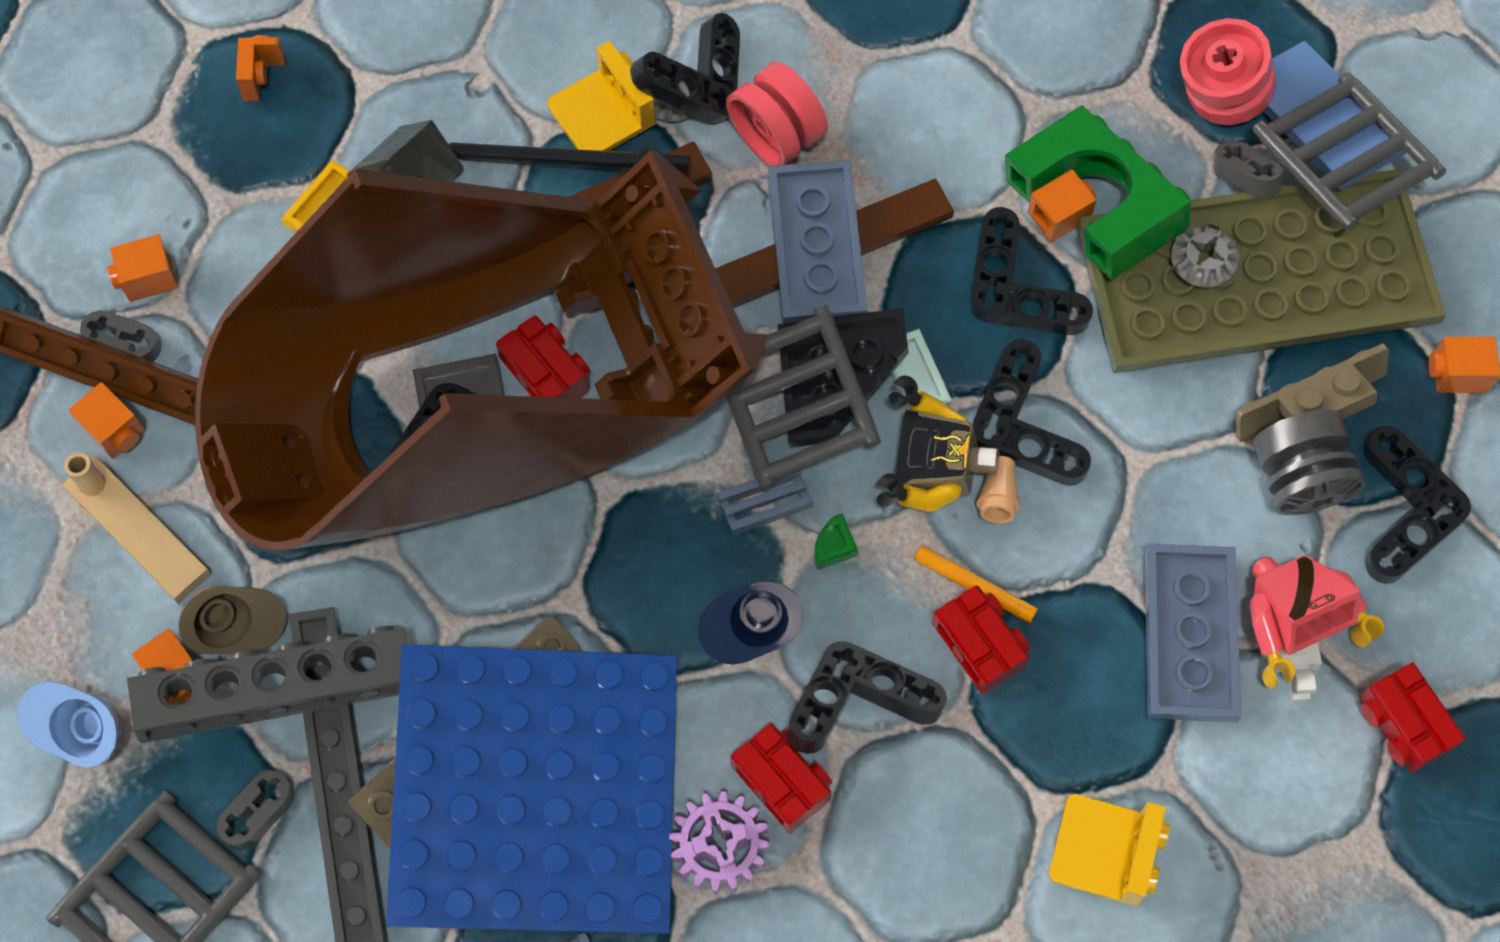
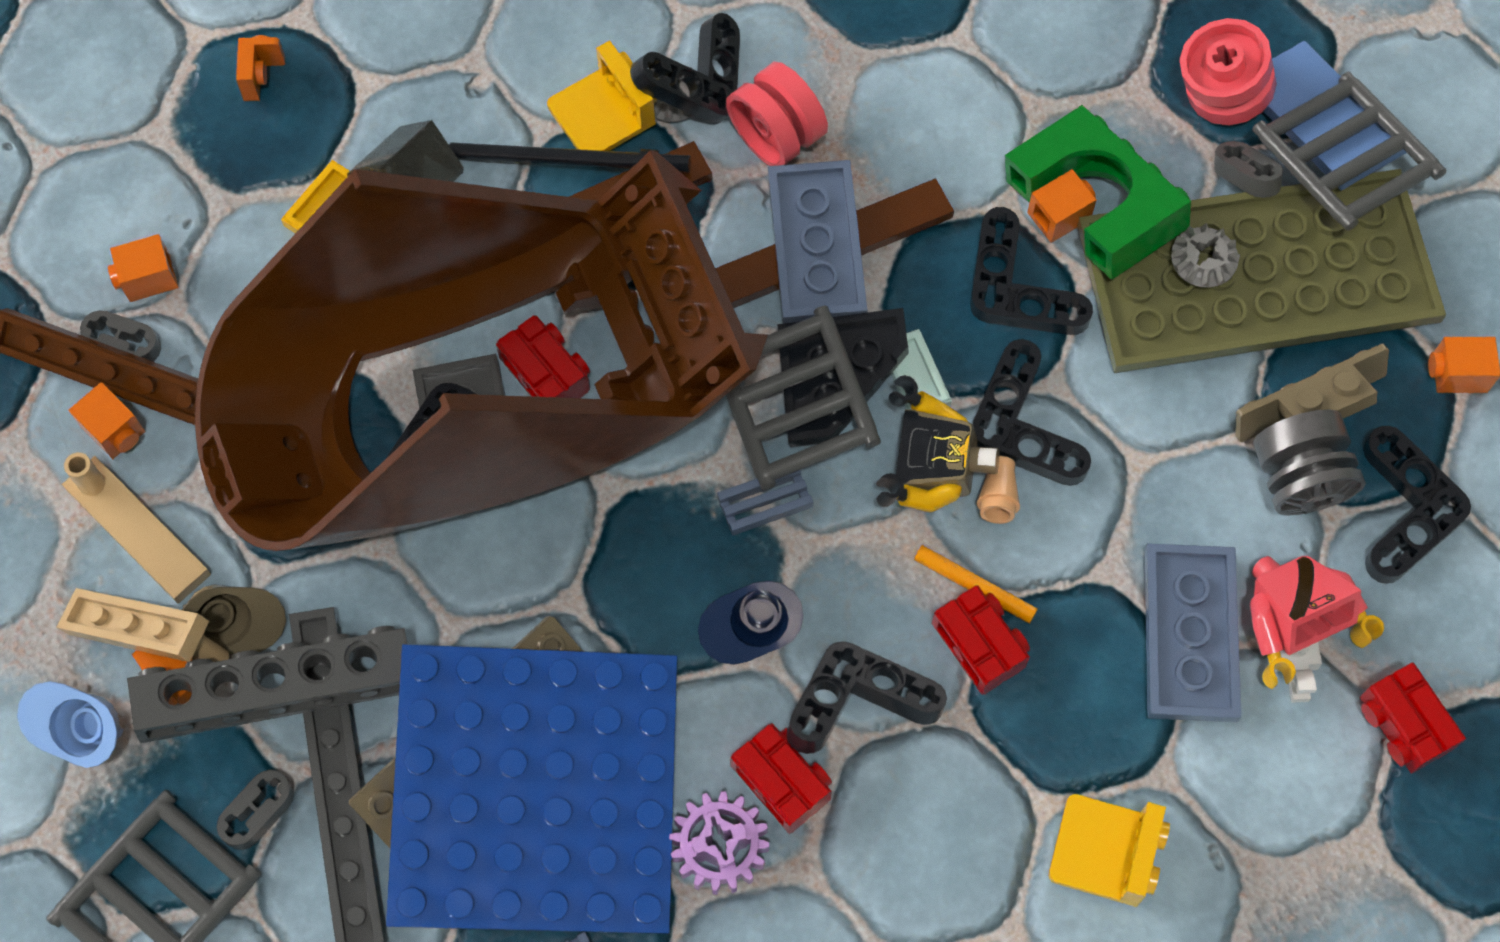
(139, 626): none -> tan piece
(834, 543): green tile -> none

